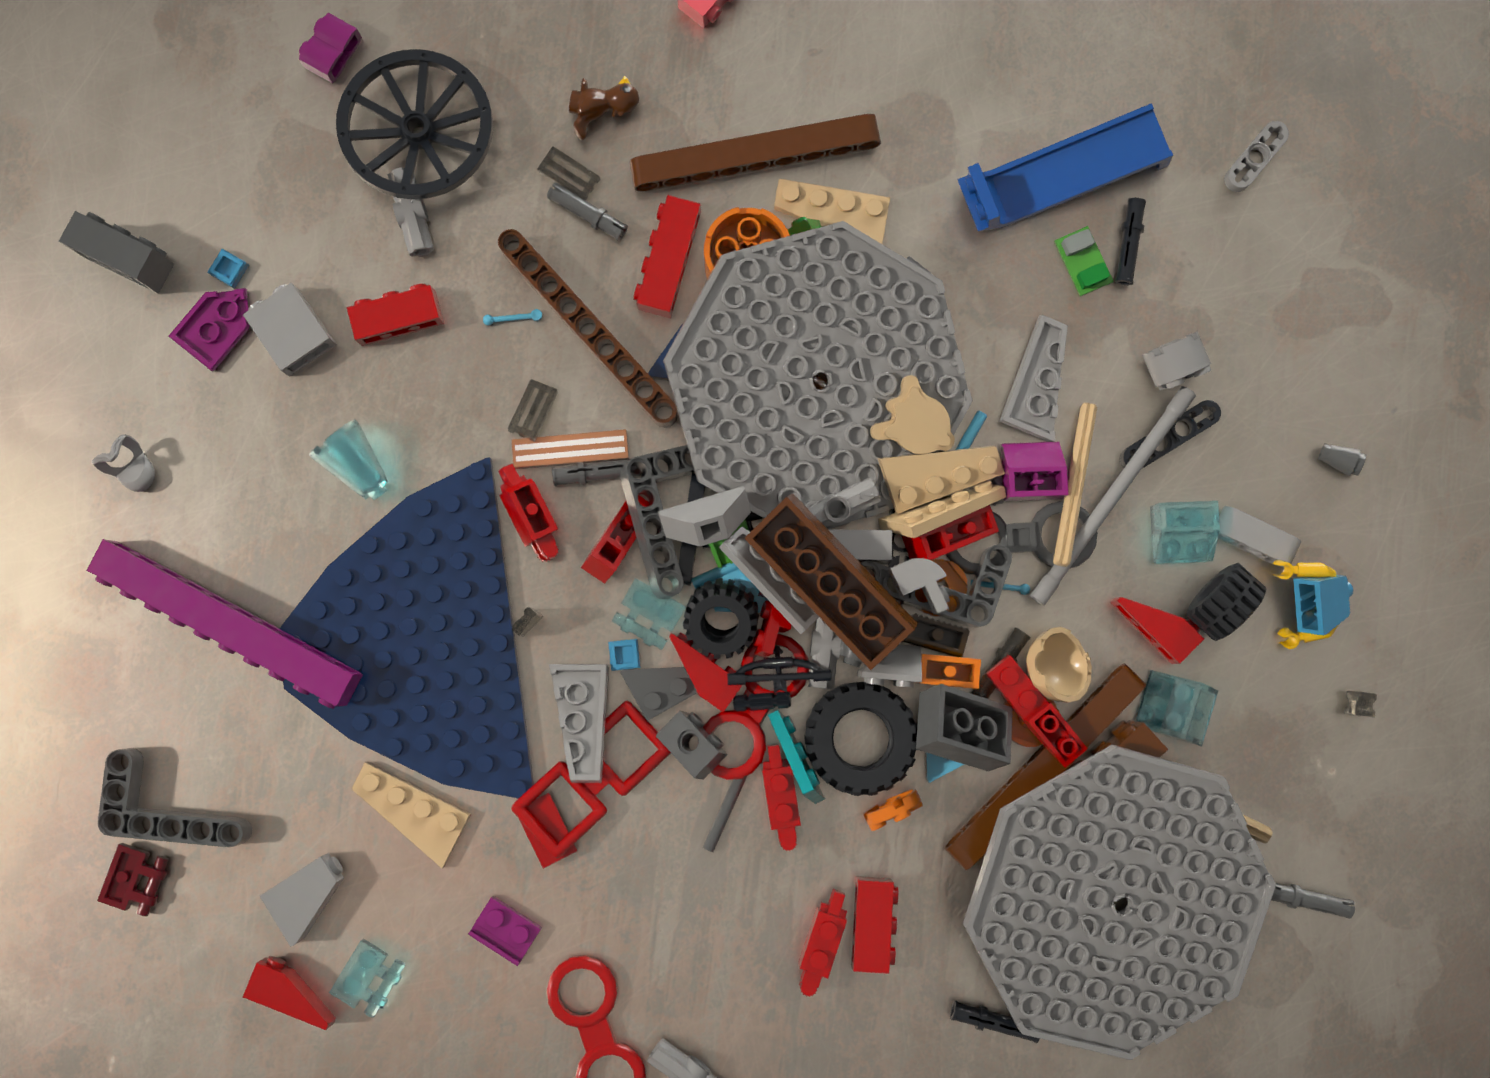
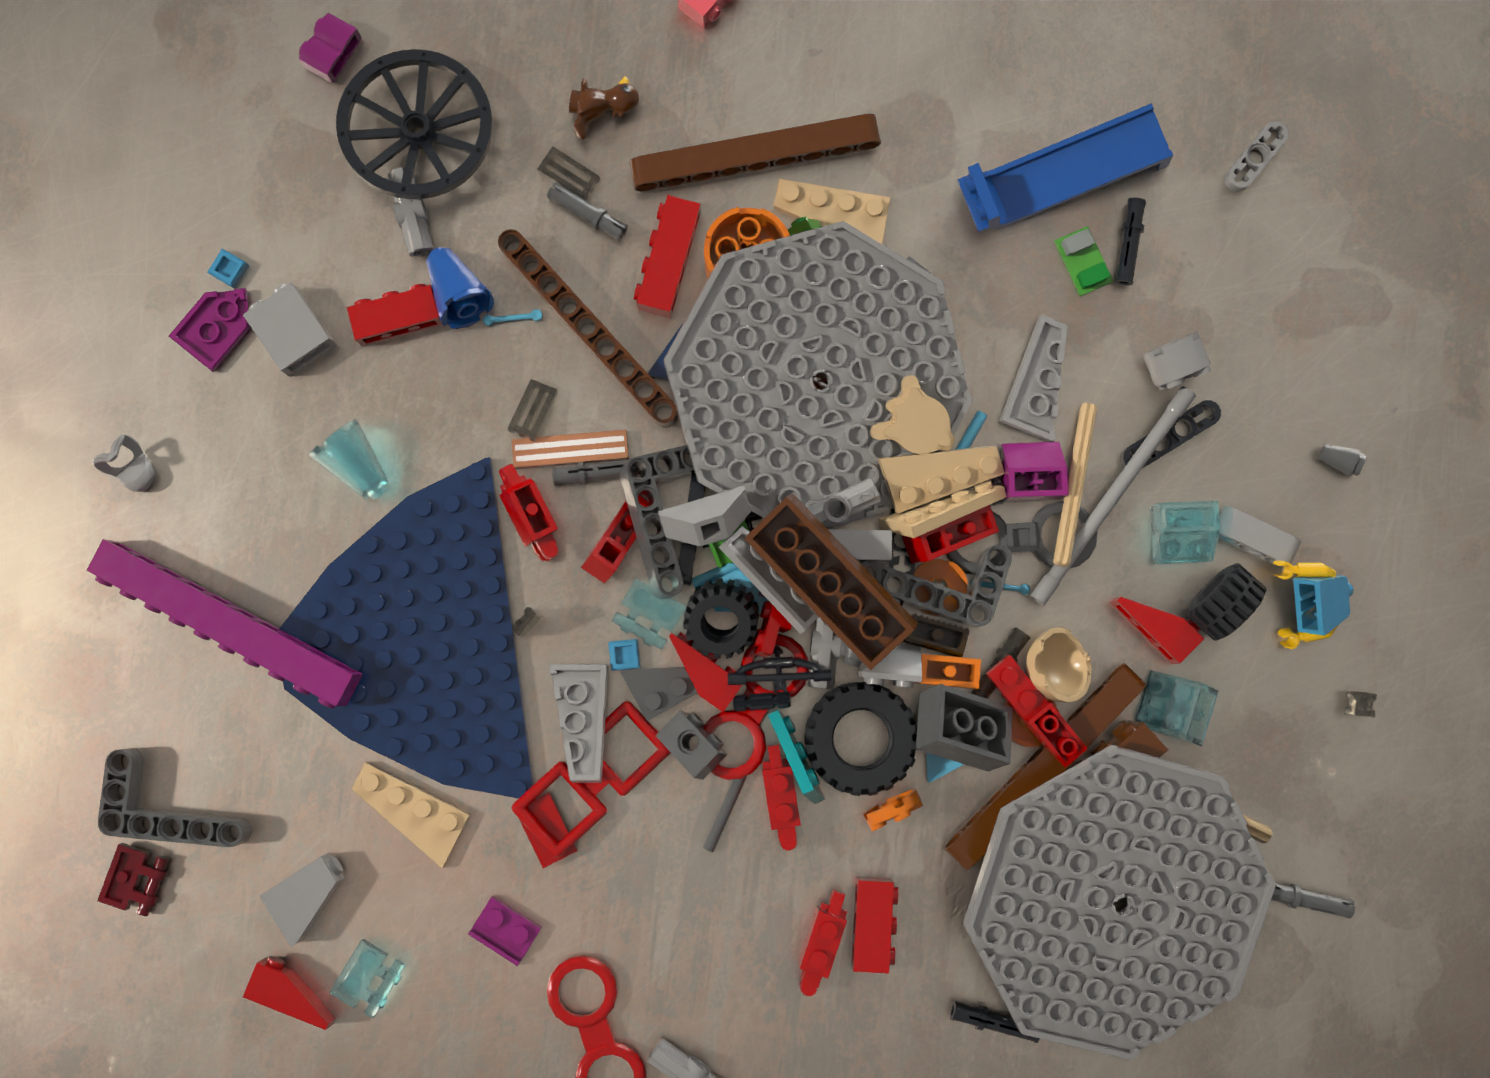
(117, 250): dark grey brick -> none
(456, 290): none -> blue cone
(921, 574): light grey brick -> none

